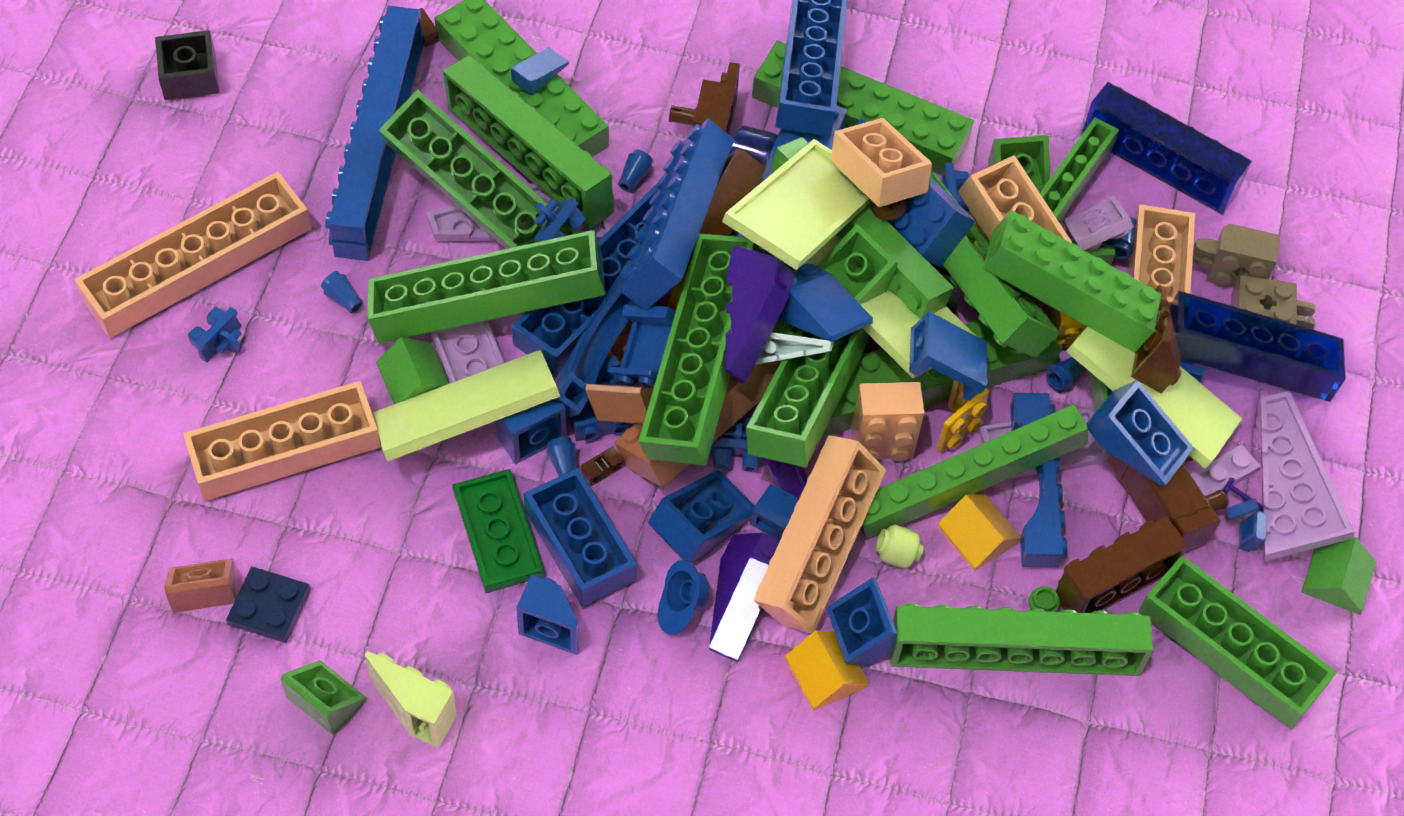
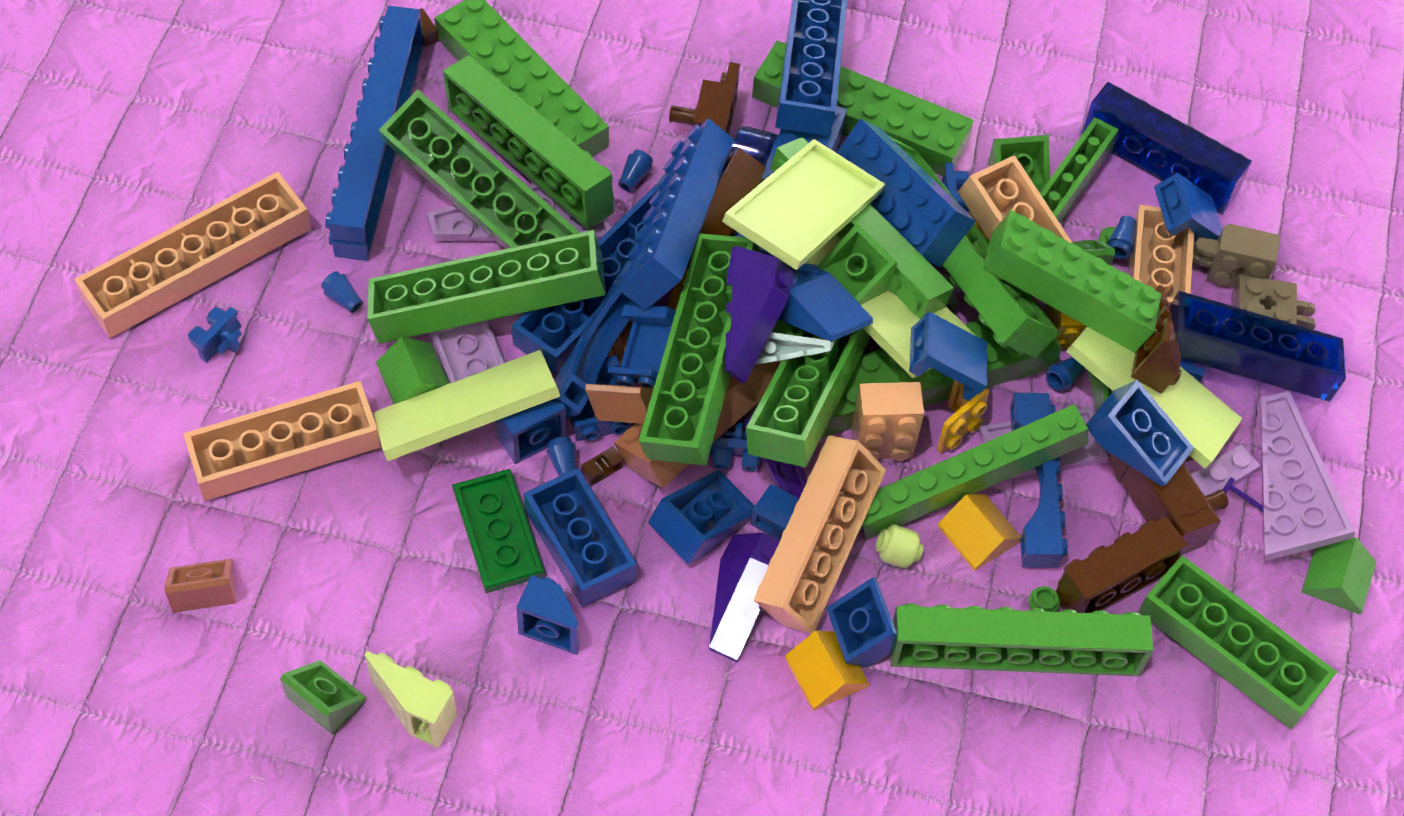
(187, 64): brick -> none
(268, 604): dark blue plate -> none
(538, 70): slope -> none
(565, 213): blue hips -> none
(682, 596): blue piece -> none
(881, 162): light nougat brick -> none
(890, 211): reddish brown hat -> none
(1098, 223): lavender plate -> none
(1187, 207): none -> blue panel
(1242, 508): blue tile -> none
(1252, 531): blue tile -> none

